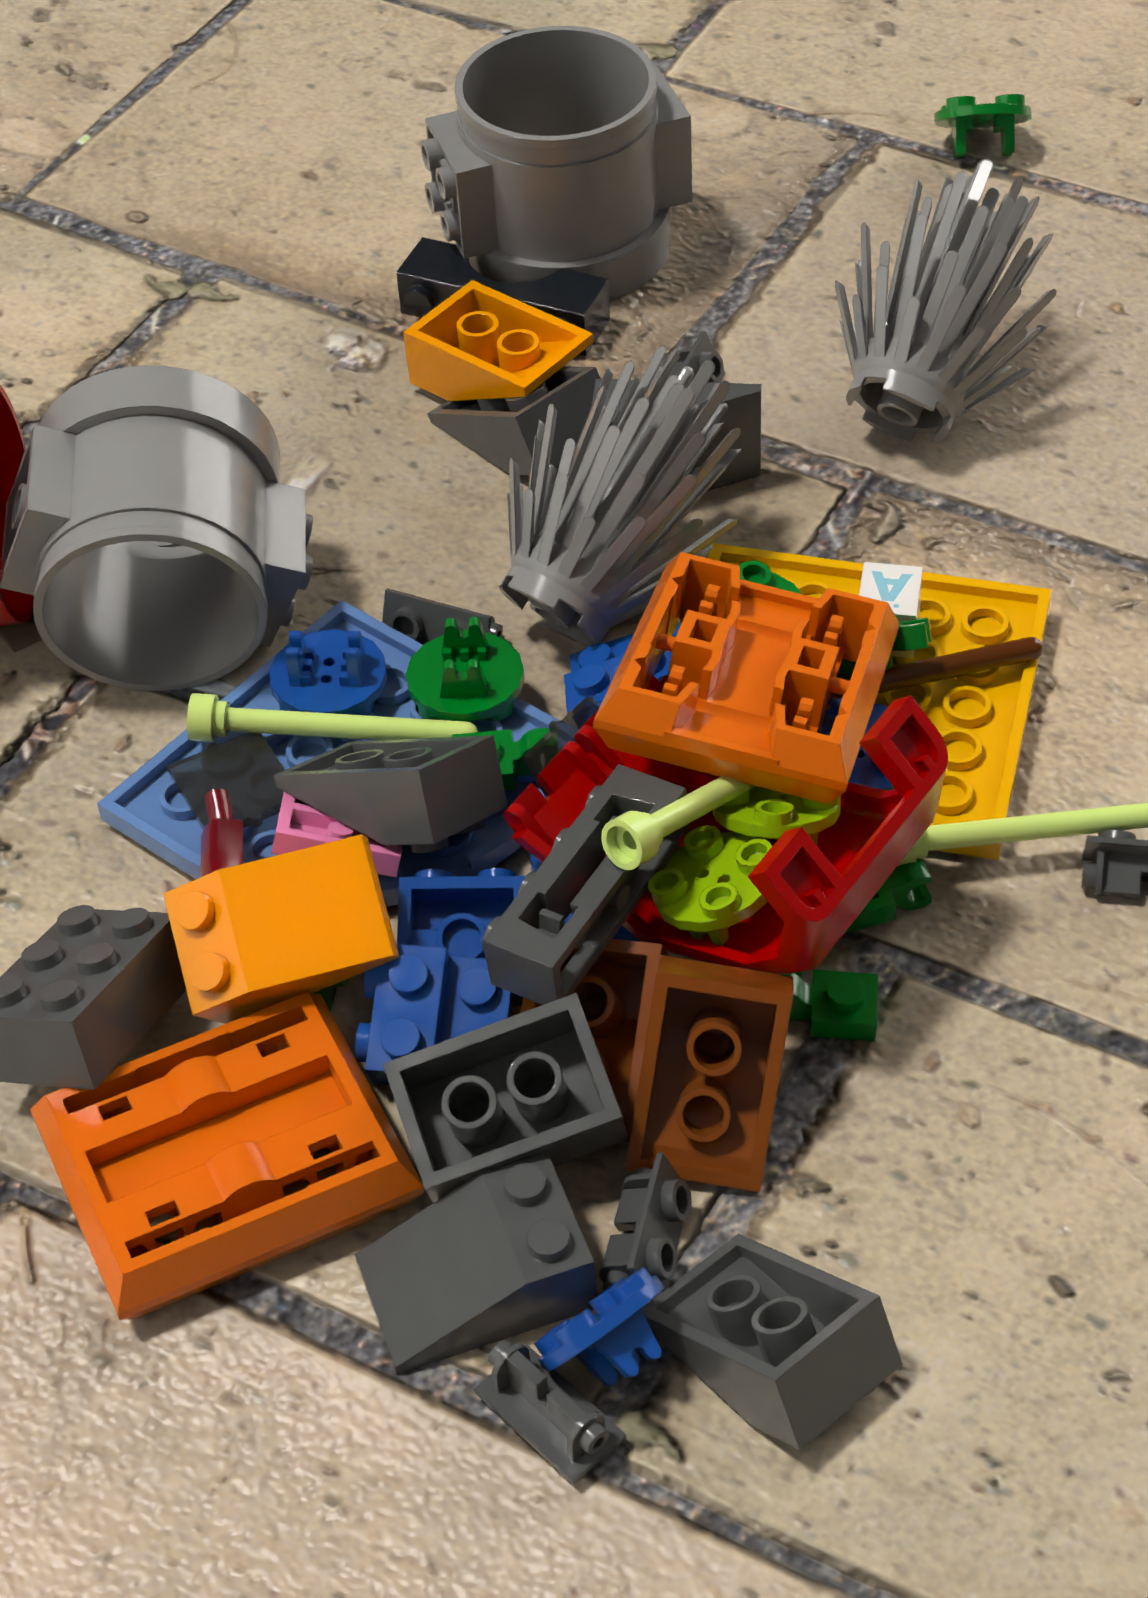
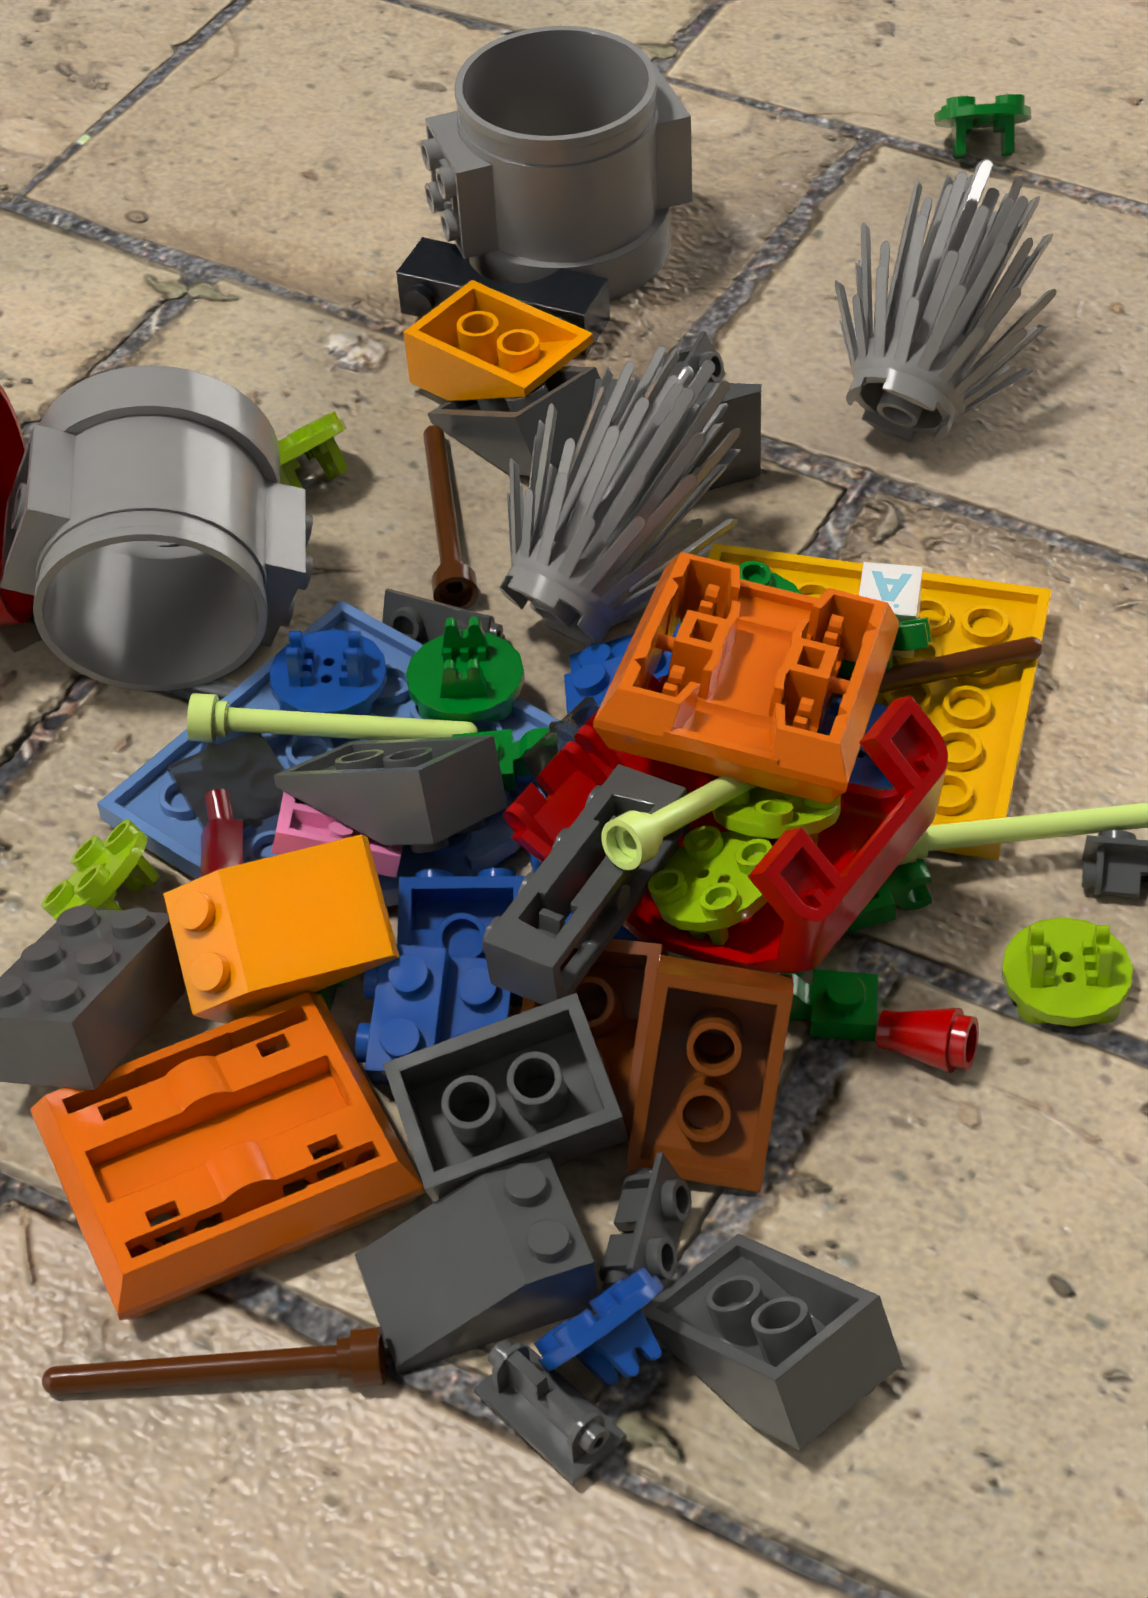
(102, 869): none -> lime plate
(317, 442): none -> lime plate
(353, 1358): none -> reddish brown piece
(453, 580): none -> reddish brown piece
(931, 1036): none -> red cone
(1096, 967): none -> lime plate

